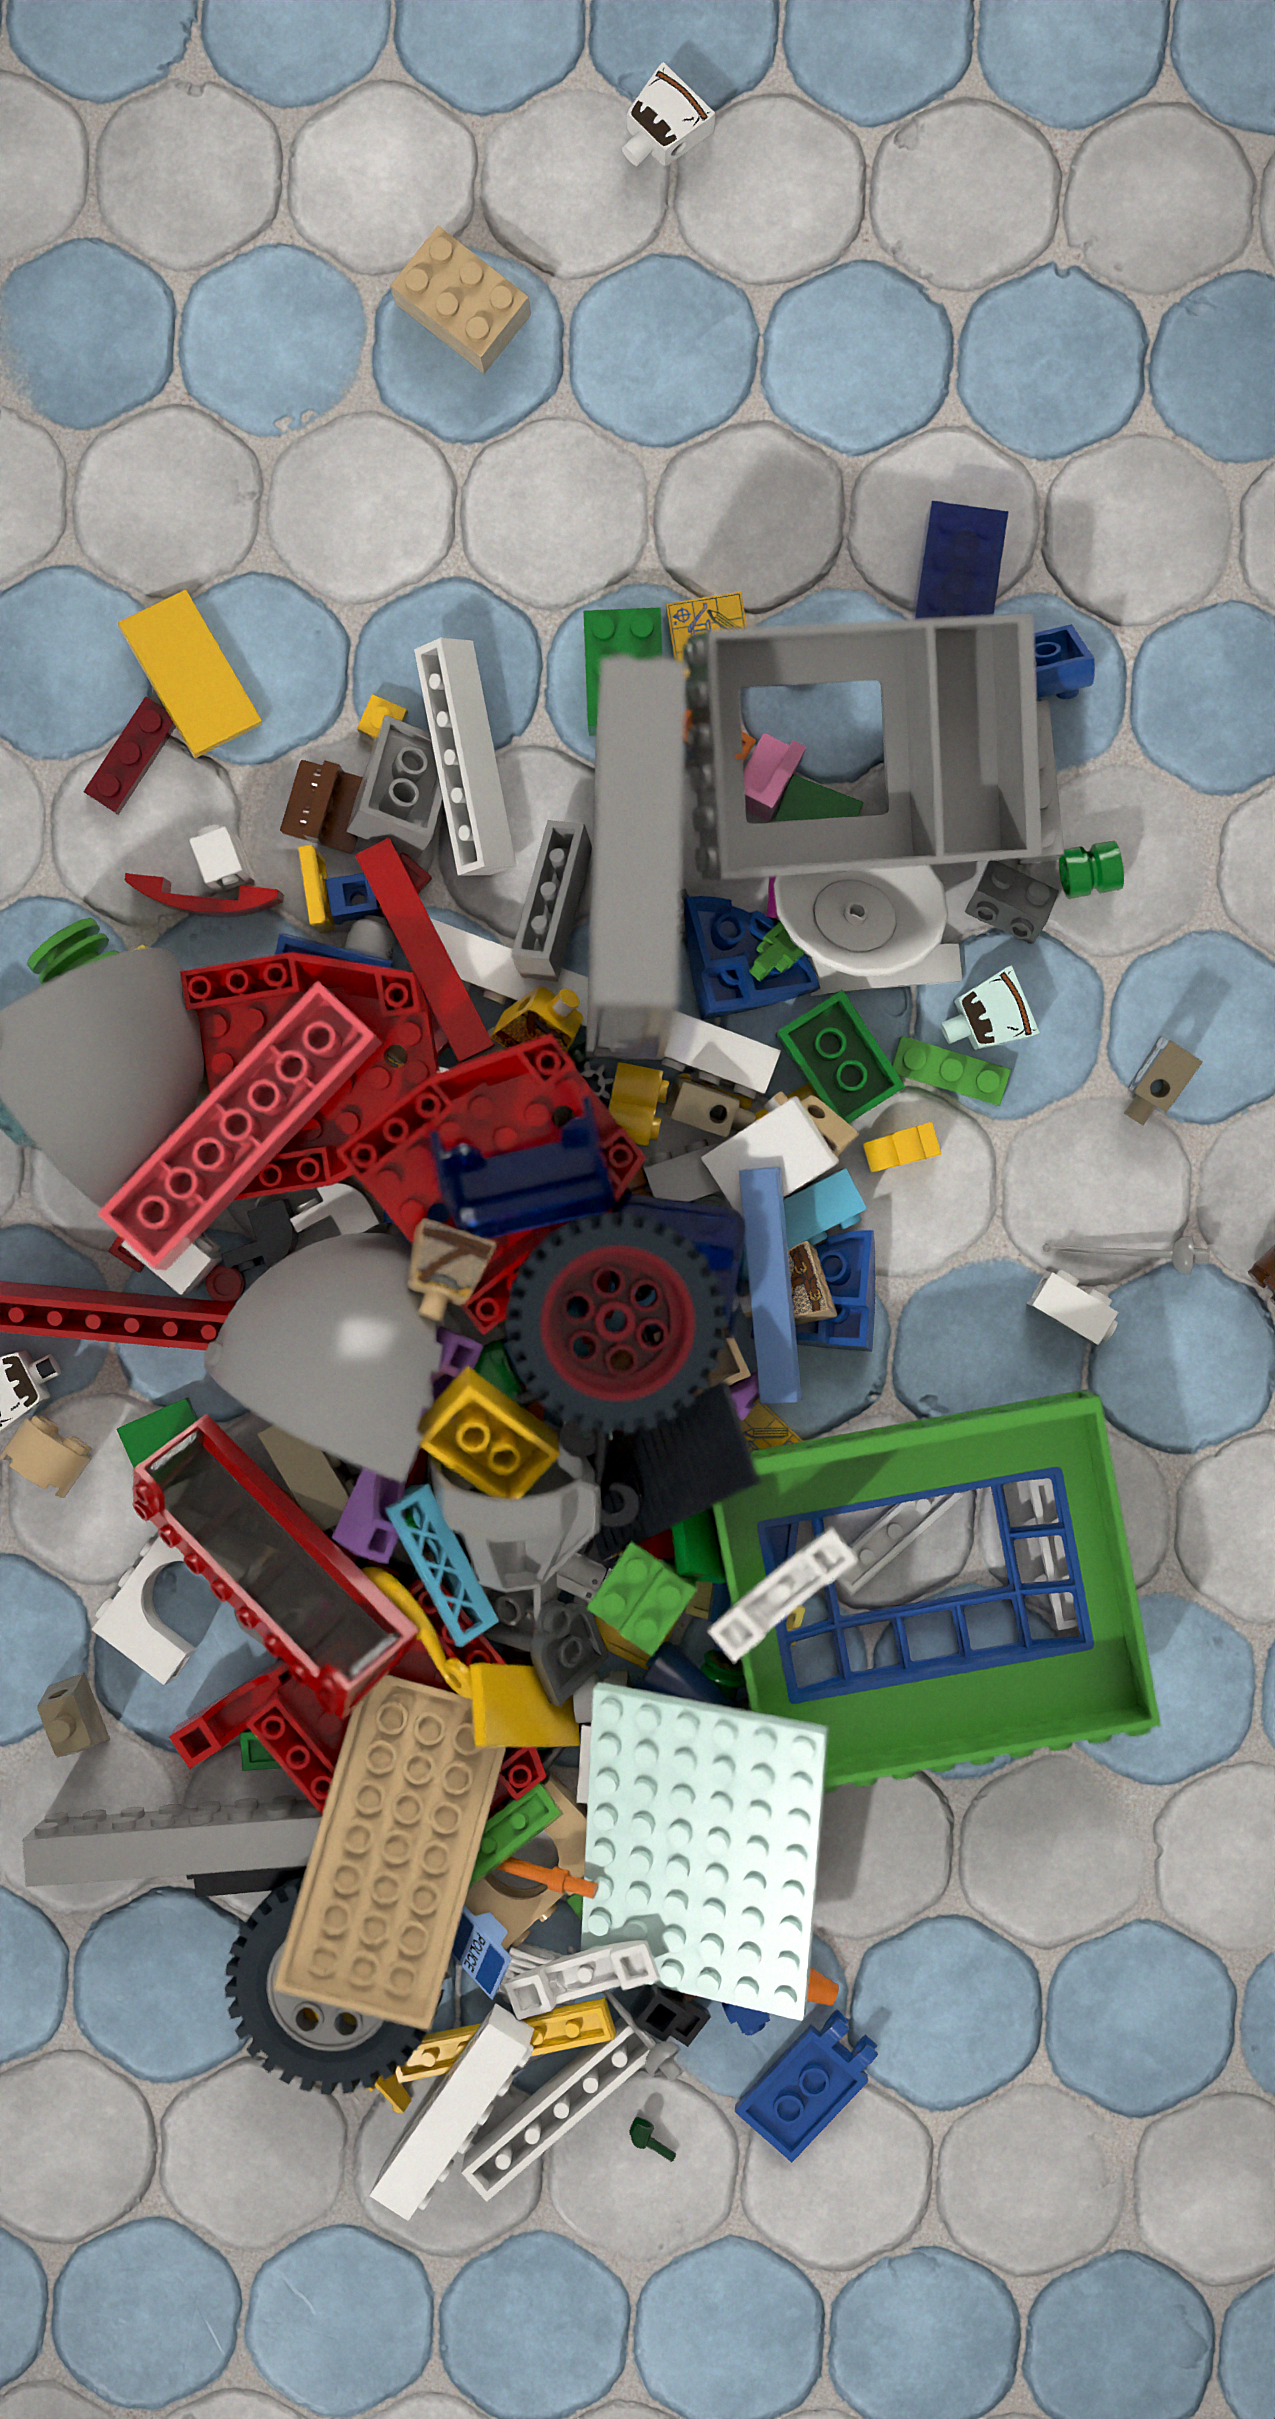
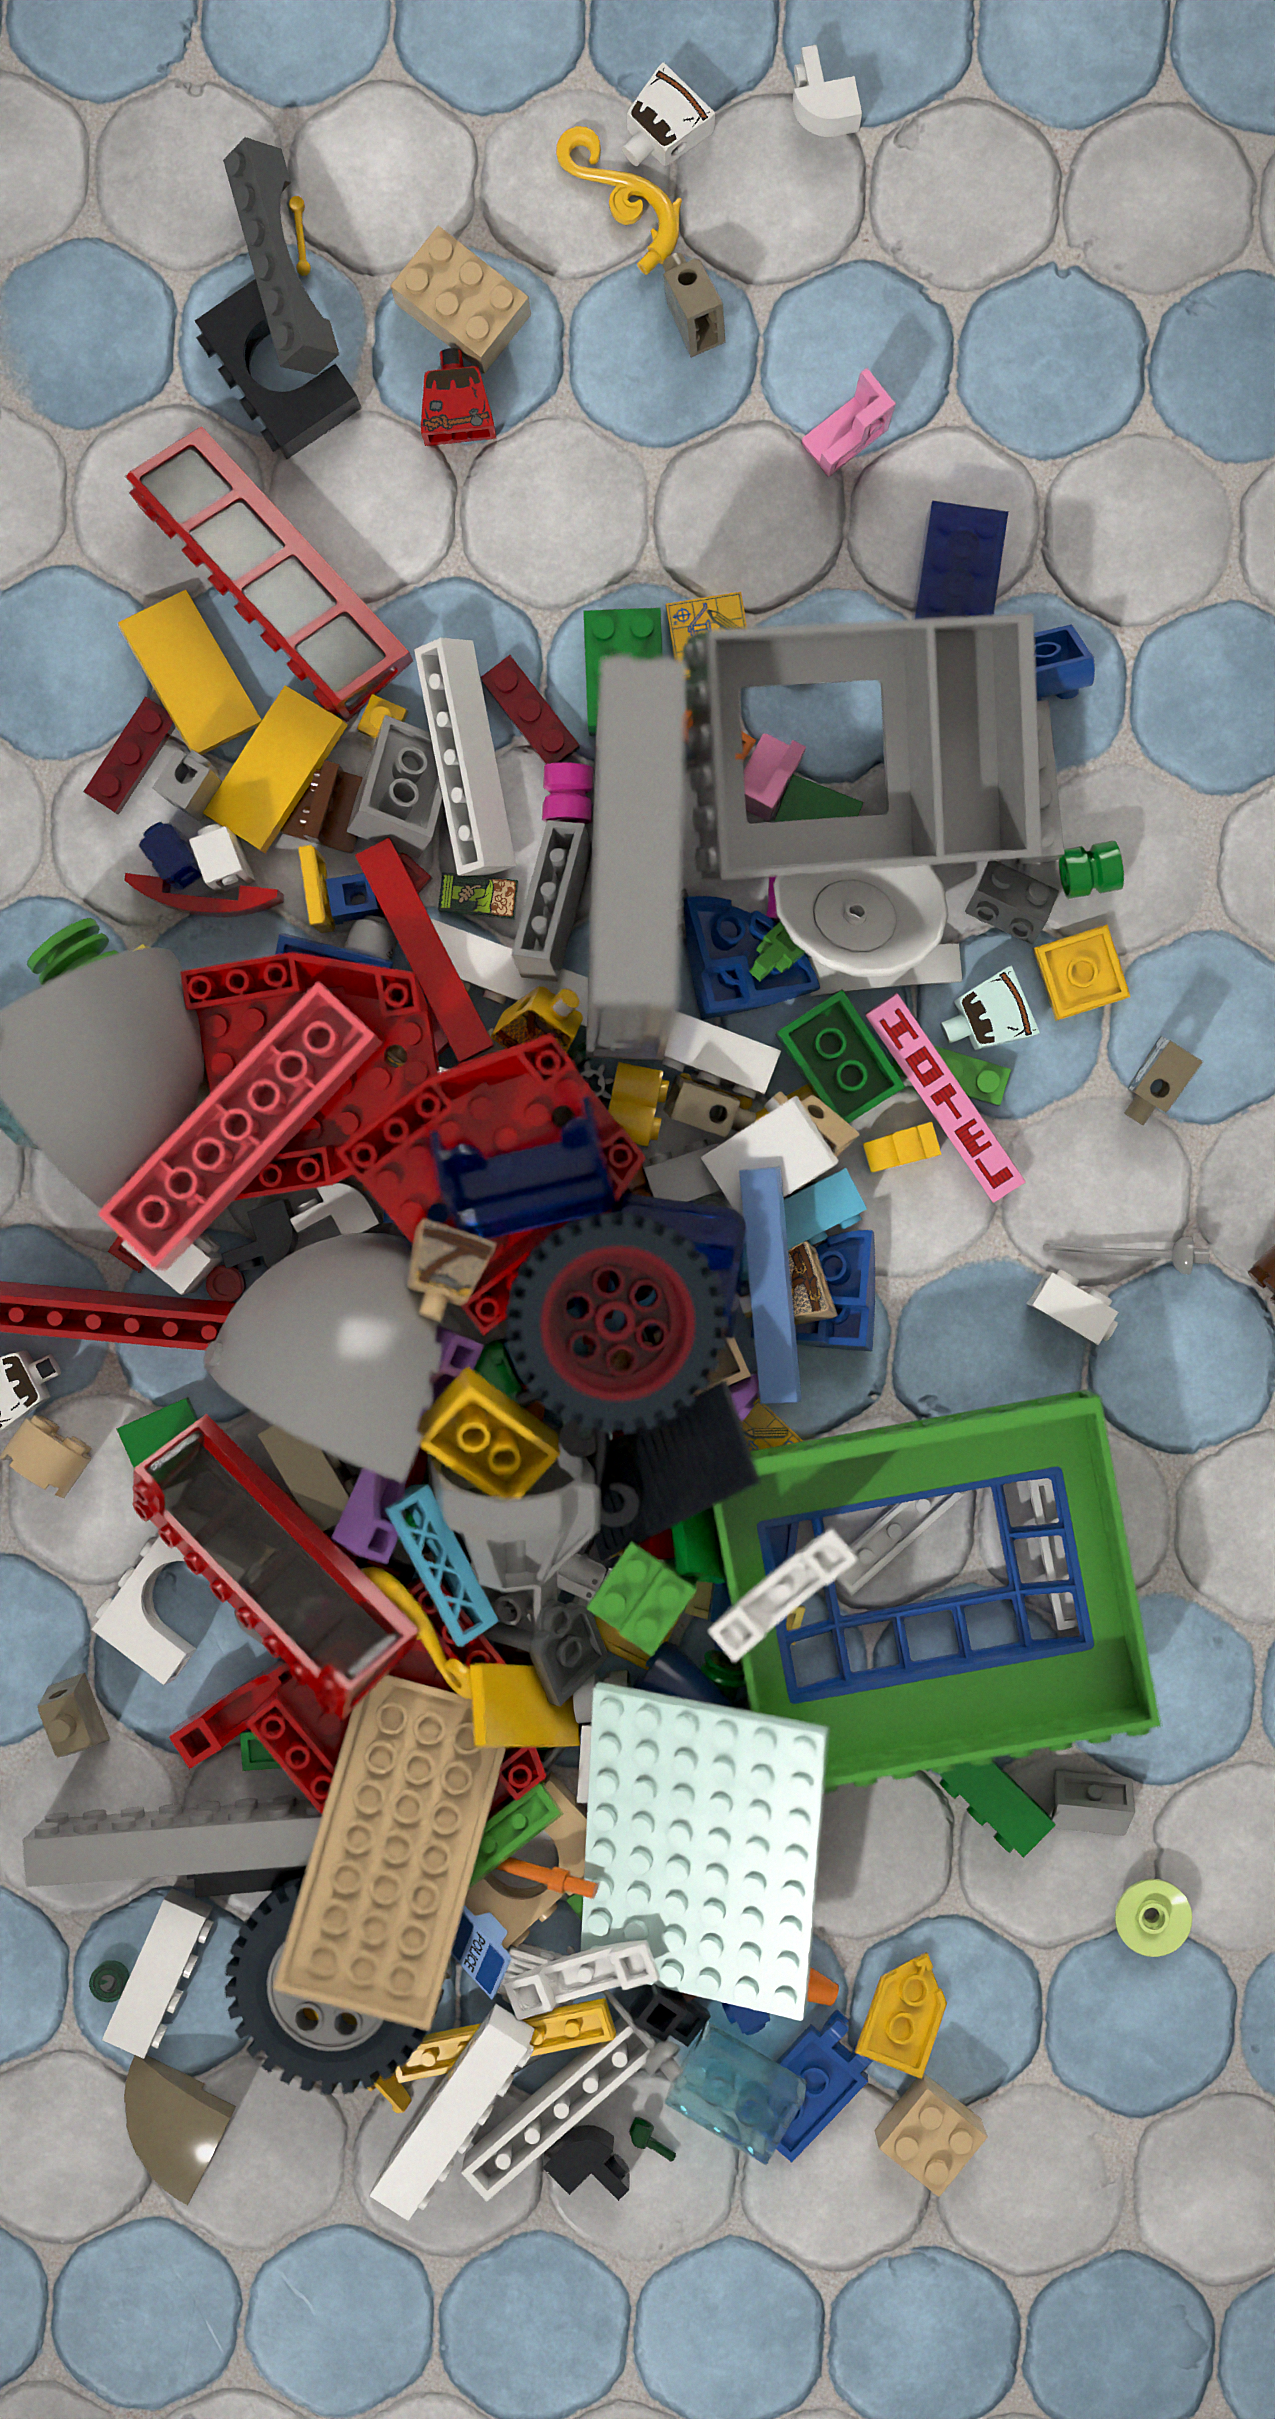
(109, 1981): none -> clear green tile
(157, 1974): none -> white brick
(170, 855): none -> clear blue brick
(172, 2124): none -> dark tan brick
(188, 783): none -> light grey brick
(270, 571): none -> window
(275, 768): none -> yellow tile
(289, 417): none -> black arch
(297, 207): none -> yellow hinge
(298, 330): none -> dark grey arch
(455, 403): none -> red torso
(478, 896): none -> tile
(529, 712): none -> dark red plate
(567, 791): none -> dark pink wheel
(586, 2152): none -> black brick
(625, 185): none -> yellow plant
(693, 304): none -> dark tan torso
(737, 2093): none -> clear light blue brick
(822, 106): none -> white brick
(851, 426): none -> bright pink panel
(904, 2017): none -> yellow tile
(930, 2134): none -> tan brick
(945, 1097): none -> bright pink tile
(1001, 1802): none -> green brick
(1081, 972): none -> yellow tile
(1093, 1803): none -> light grey panel
(1163, 1932): none -> yellowish green dish

